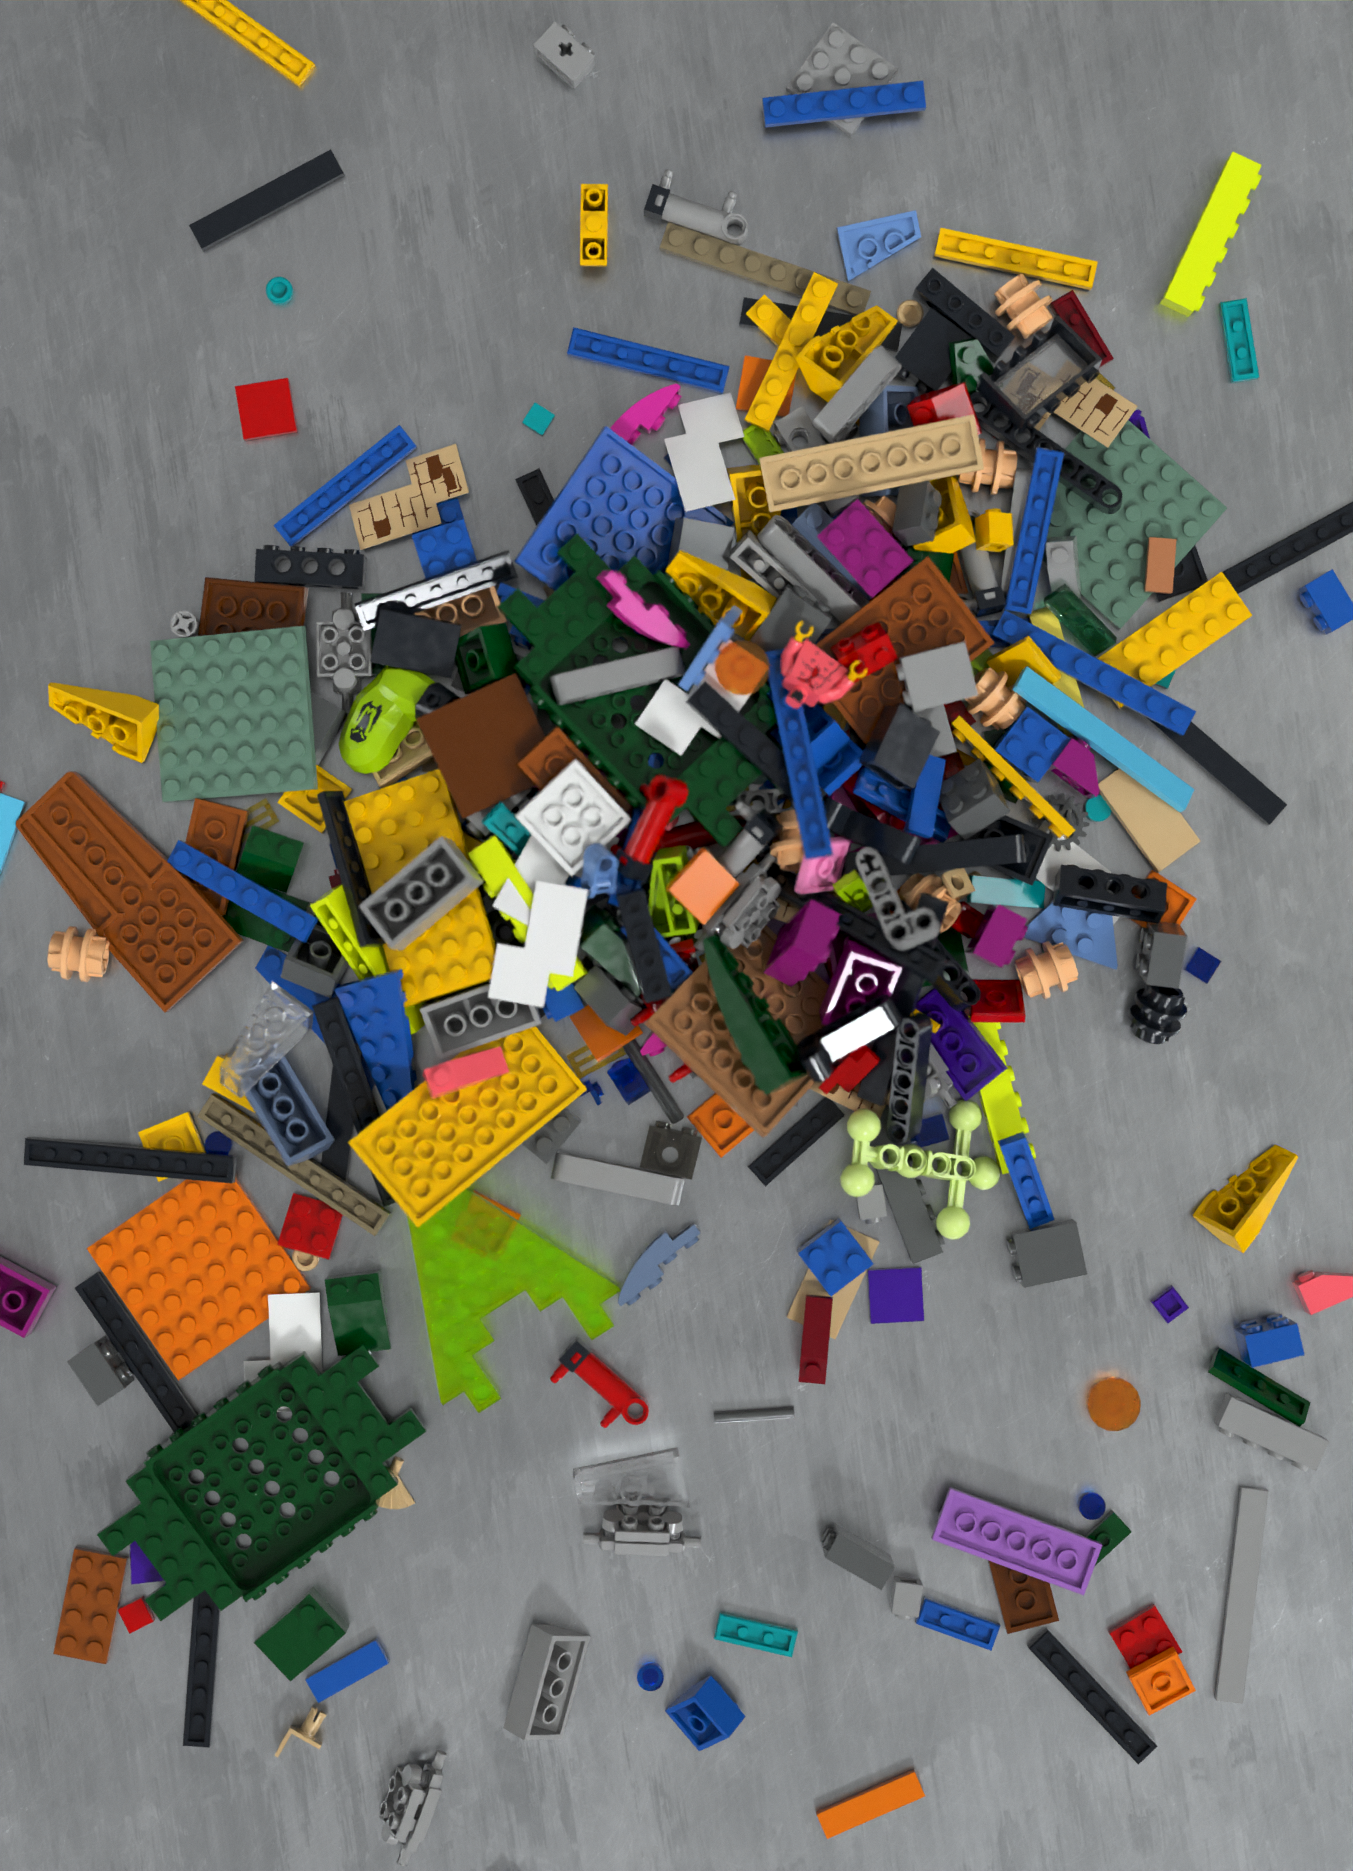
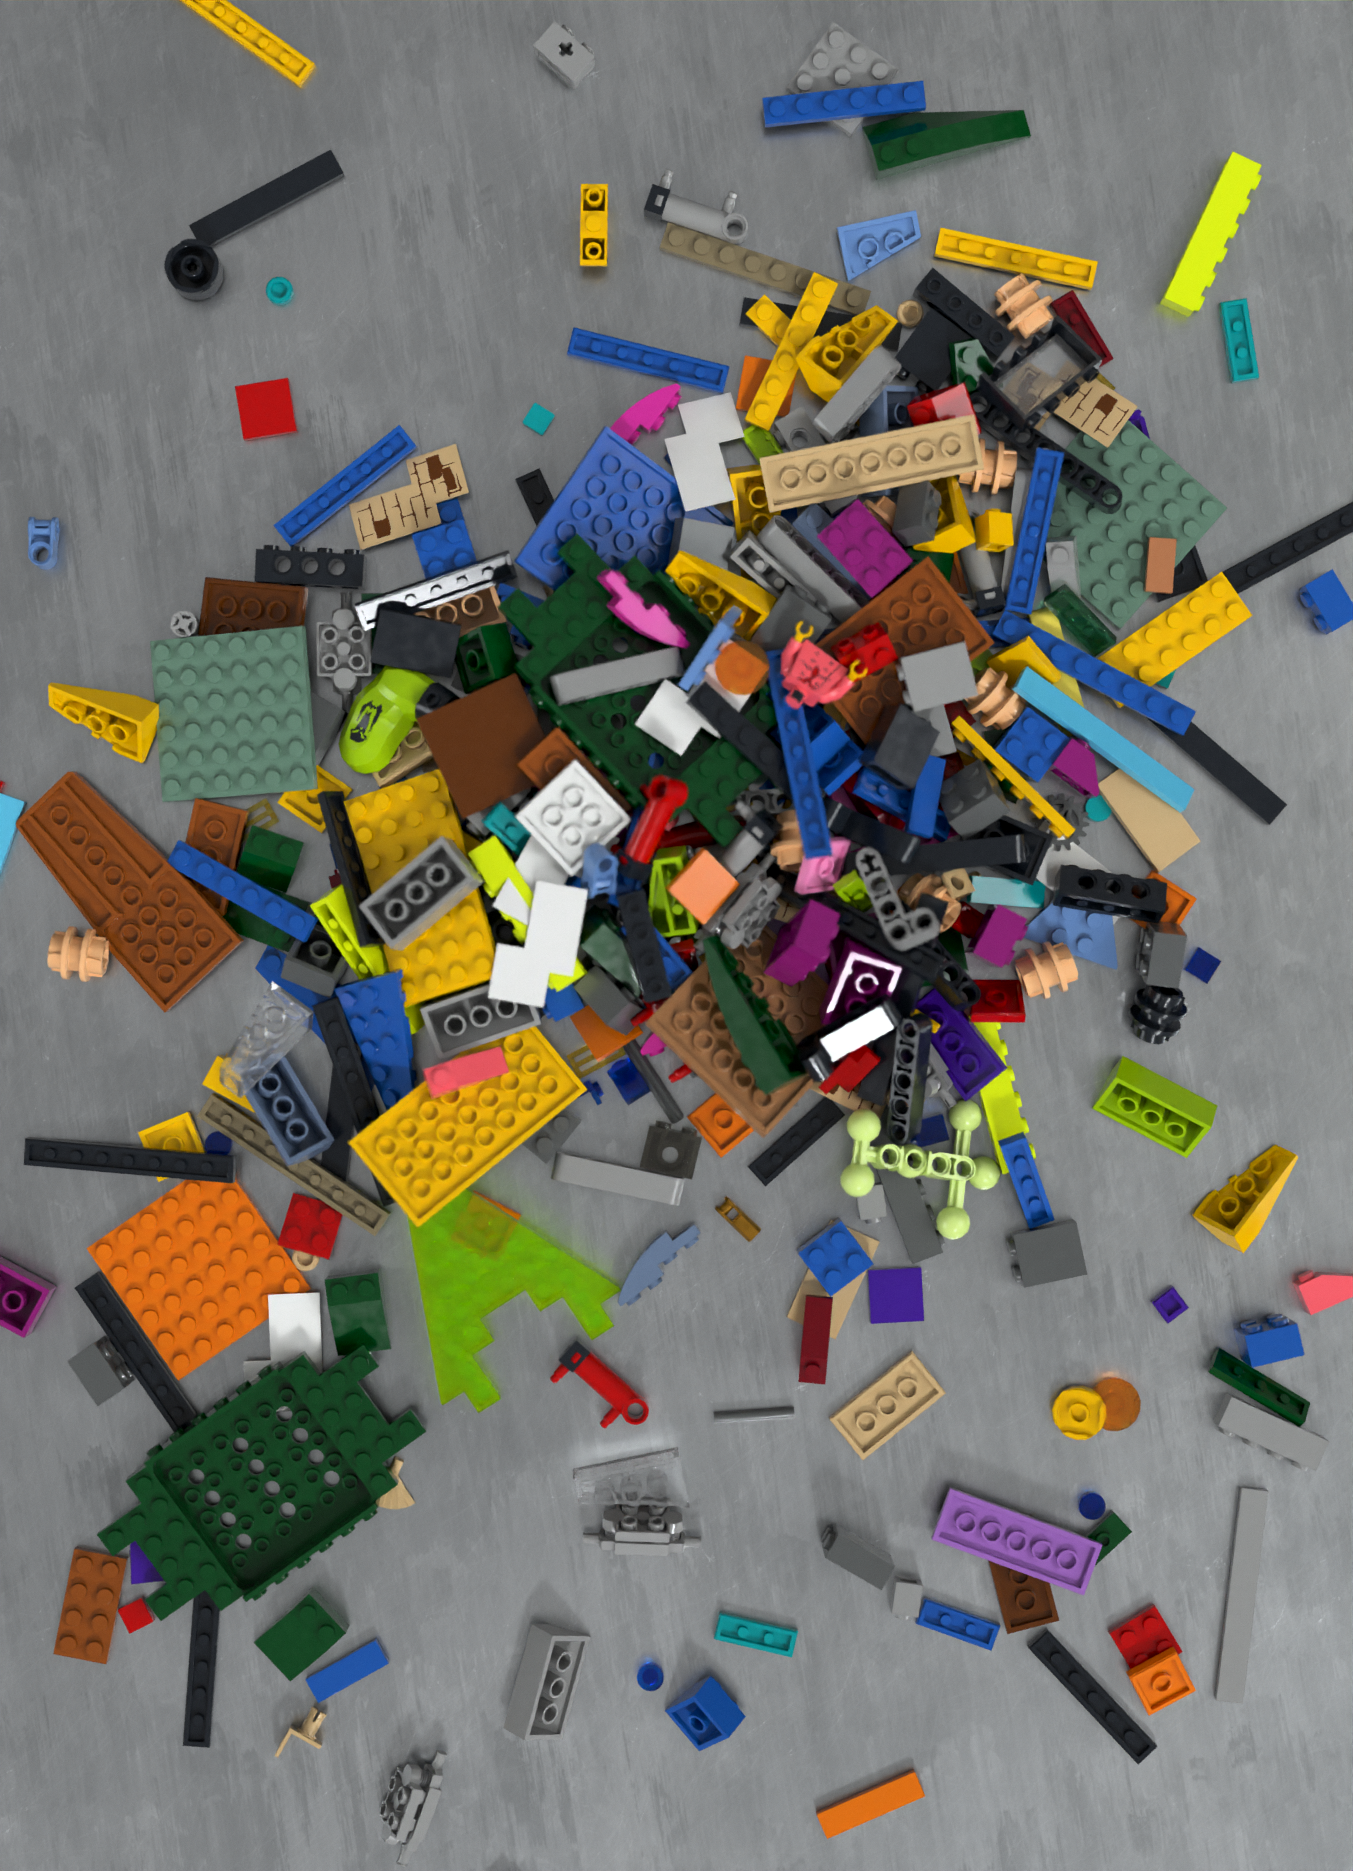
(43, 536): none -> medium blue piece
(183, 258): none -> black brick
(740, 1222): none -> pearl gold bar
(887, 1405): none -> tan tile
(938, 136): none -> dark green wedge
(1079, 1412): none -> yellow tile
(1155, 1107): none -> lime slope

